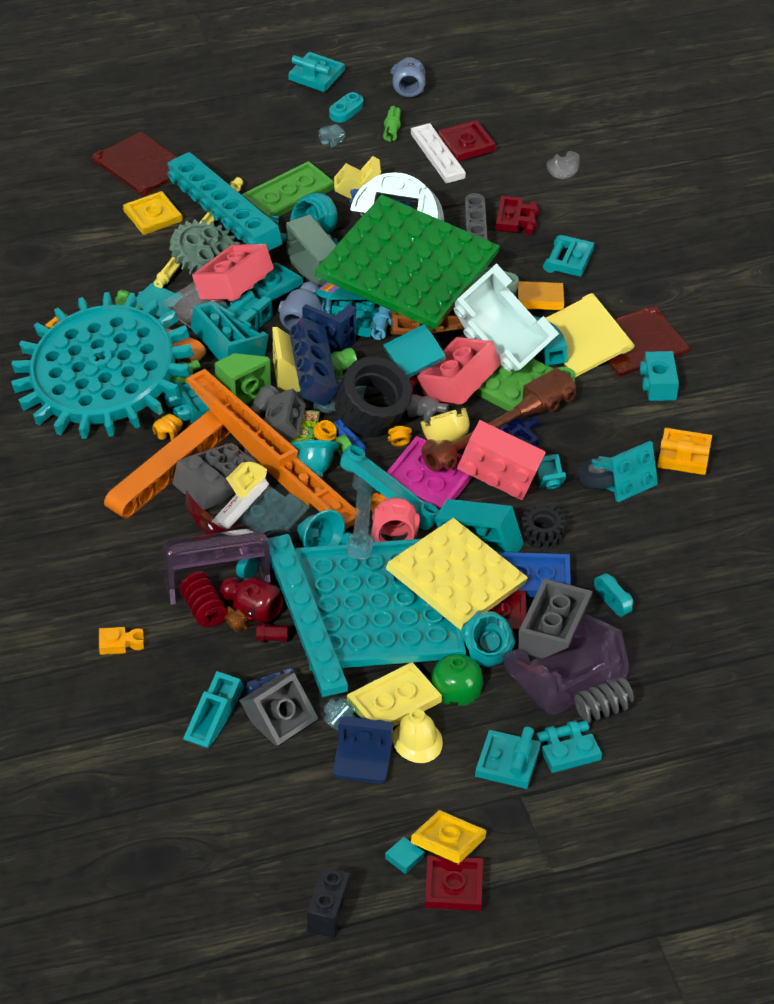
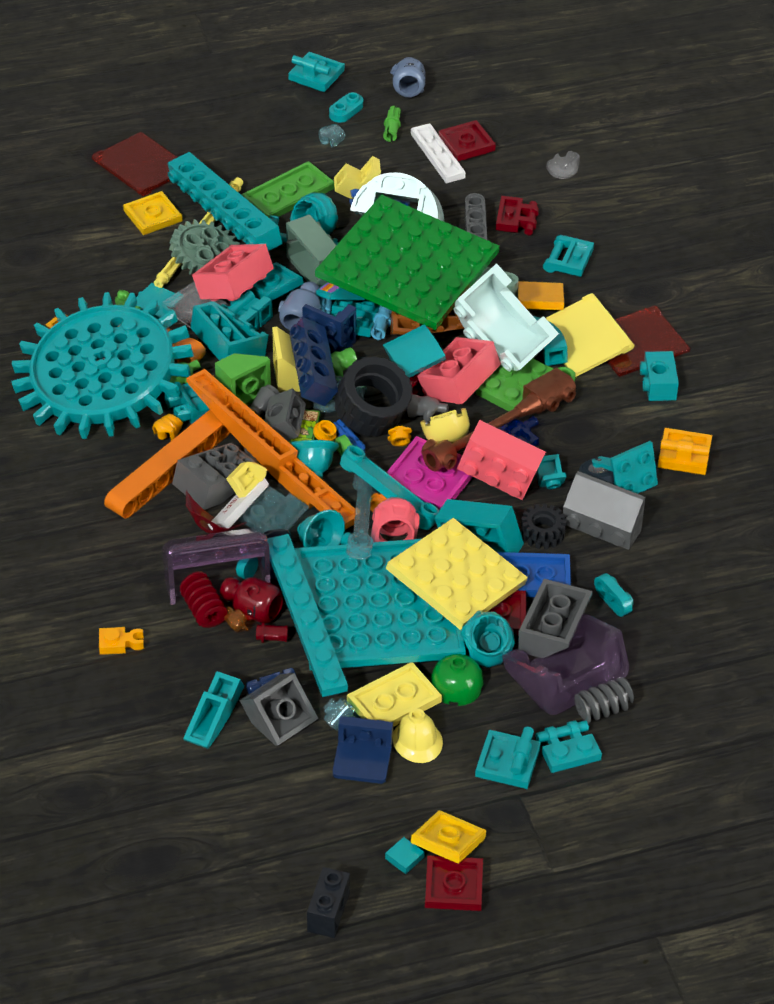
(604, 510): none -> slope

